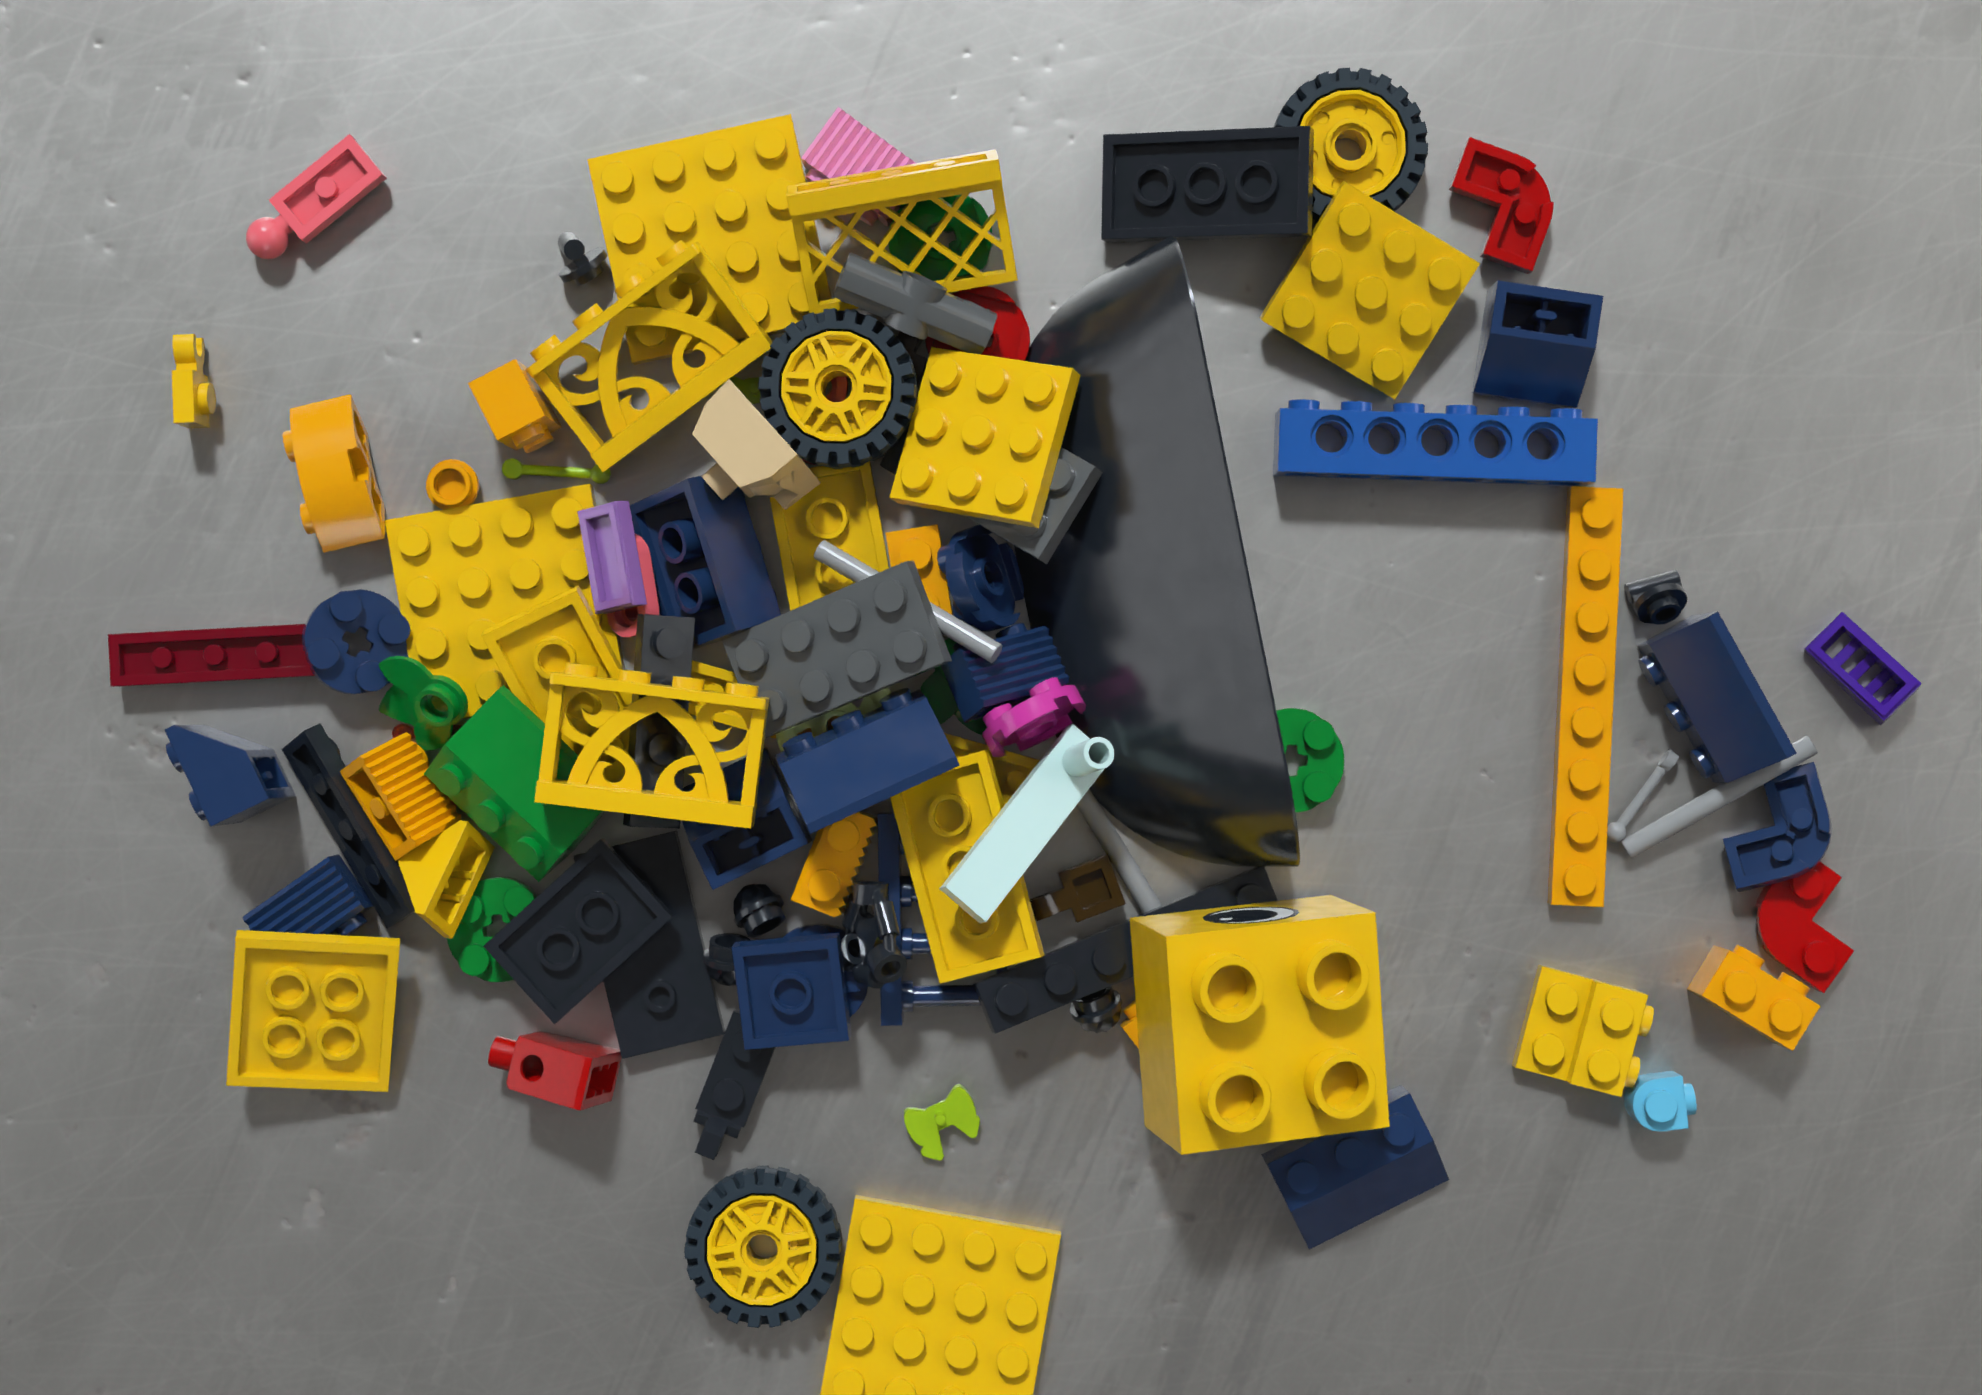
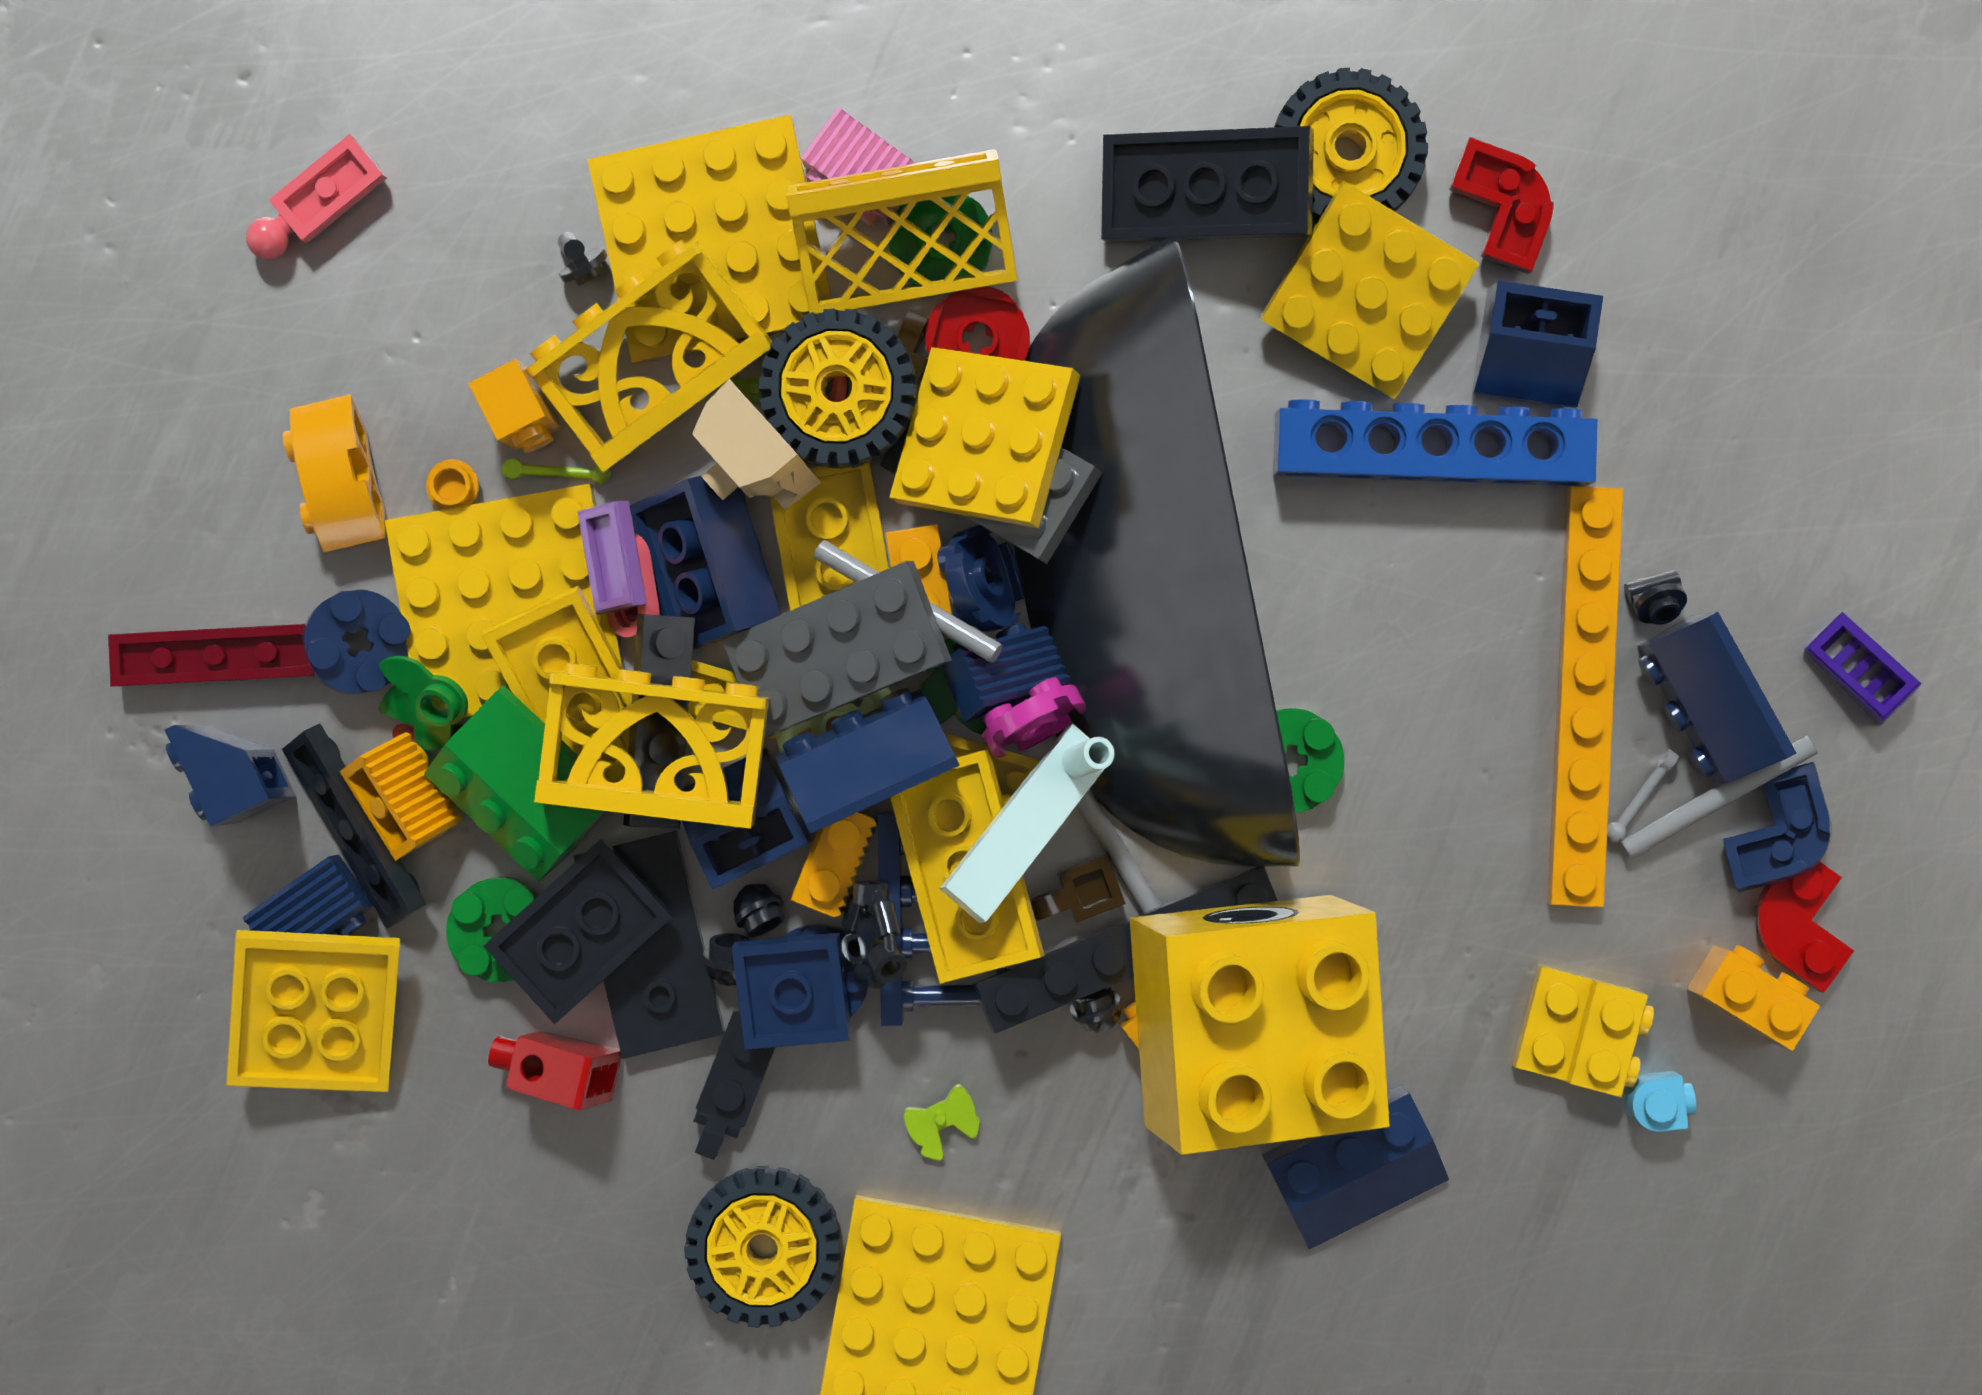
(191, 392): yellow plate -> none
(445, 875): yellow slope -> none
(914, 304): dark grey piece -> none

